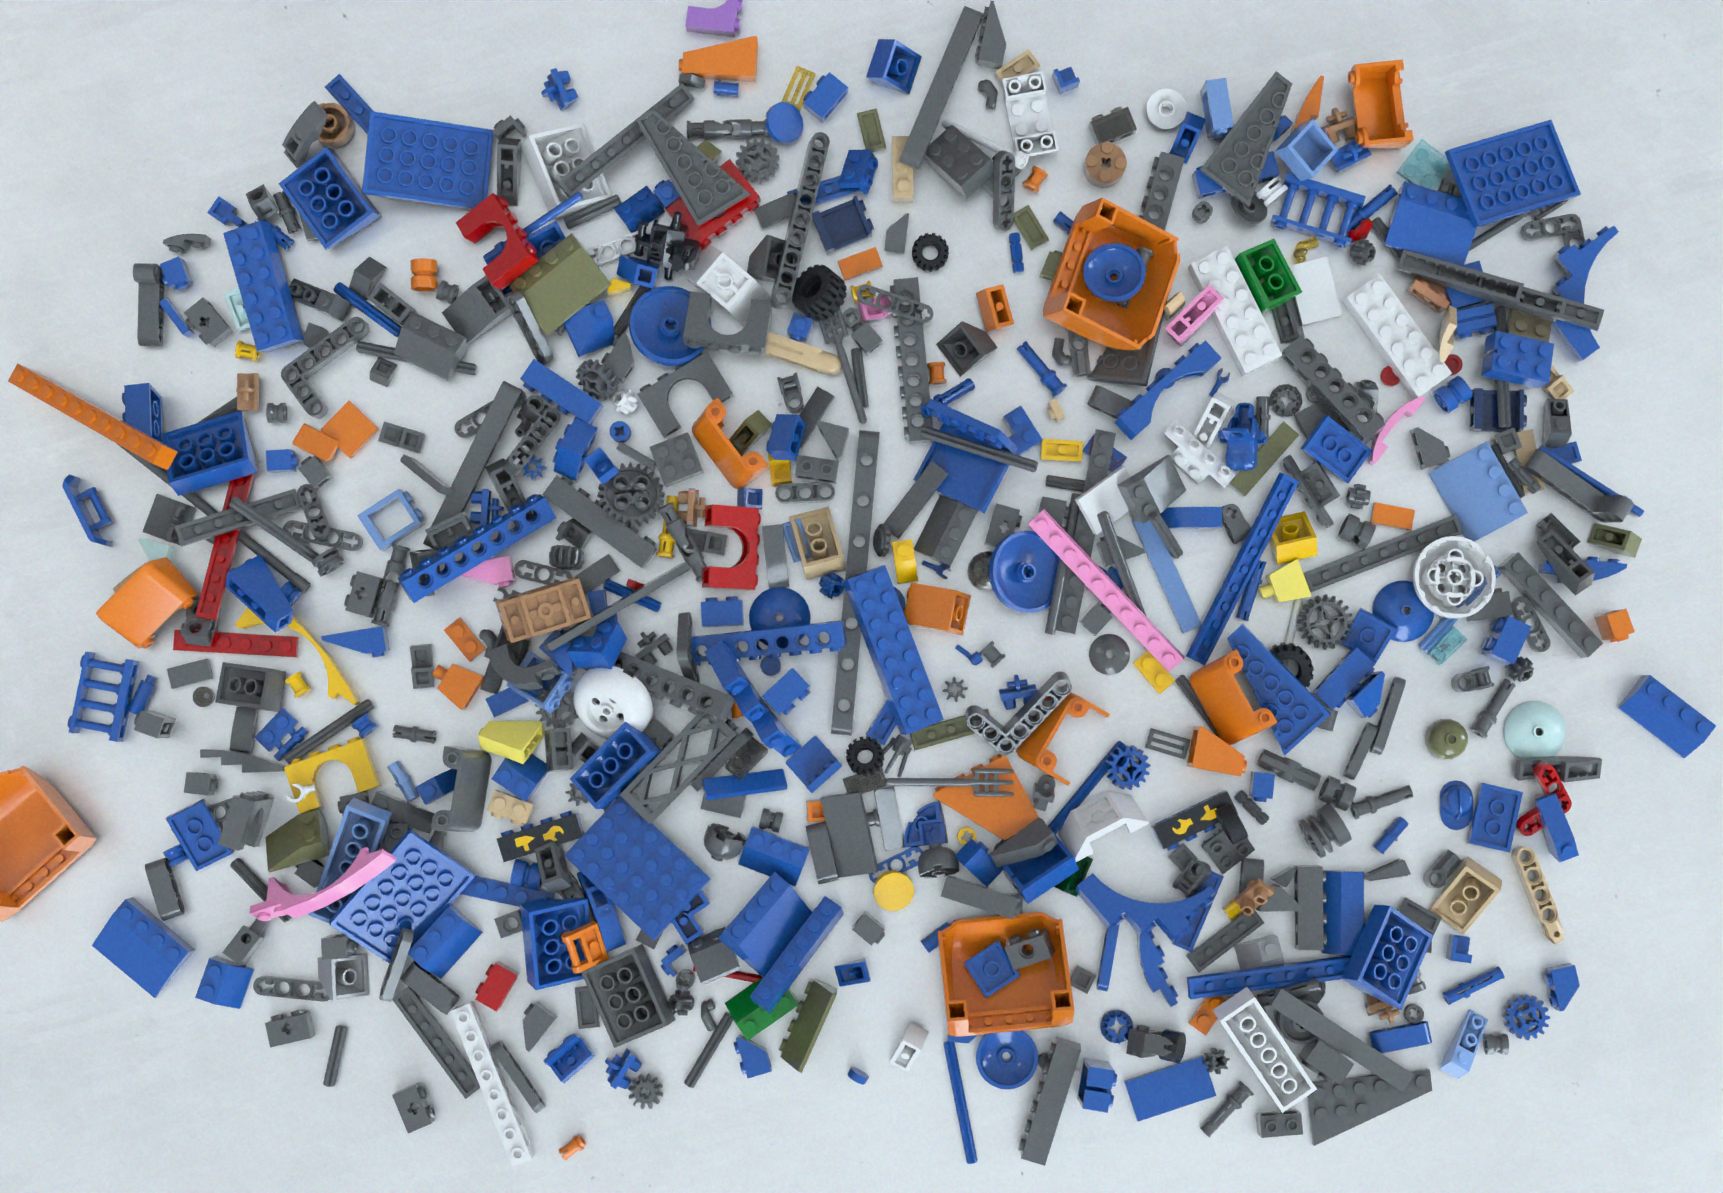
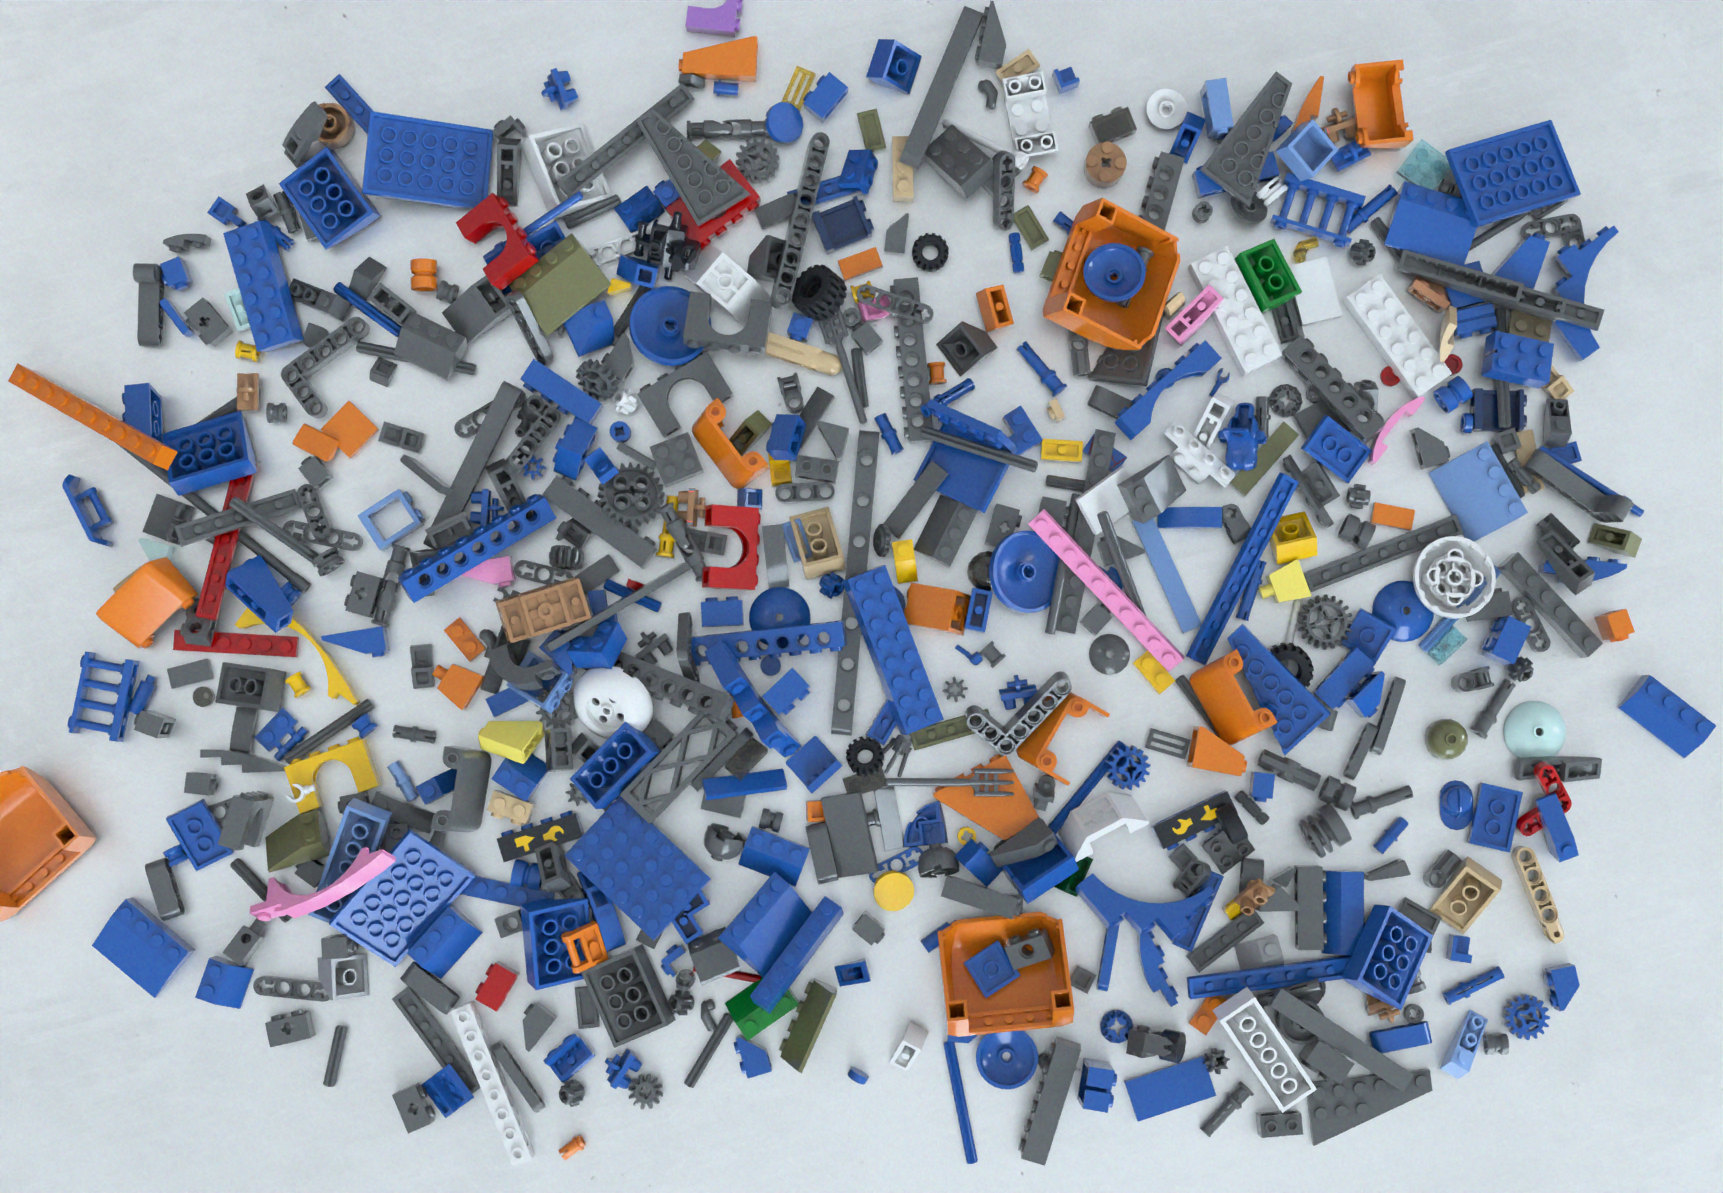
(281, 460): blue brick -> none
(396, 964): beam -> none
(447, 1091): none -> blue slope
(571, 1093): none -> dark grey gear
(888, 433): none -> blue pin
(939, 569): blue hand -> none
(978, 610): none -> blue brick
(1058, 354): dark grey arm -> none
(1166, 535): dark grey axle -> none
(1361, 231): red tile -> none
(1466, 423): none -> blue tile
(1524, 261): none -> blue slope

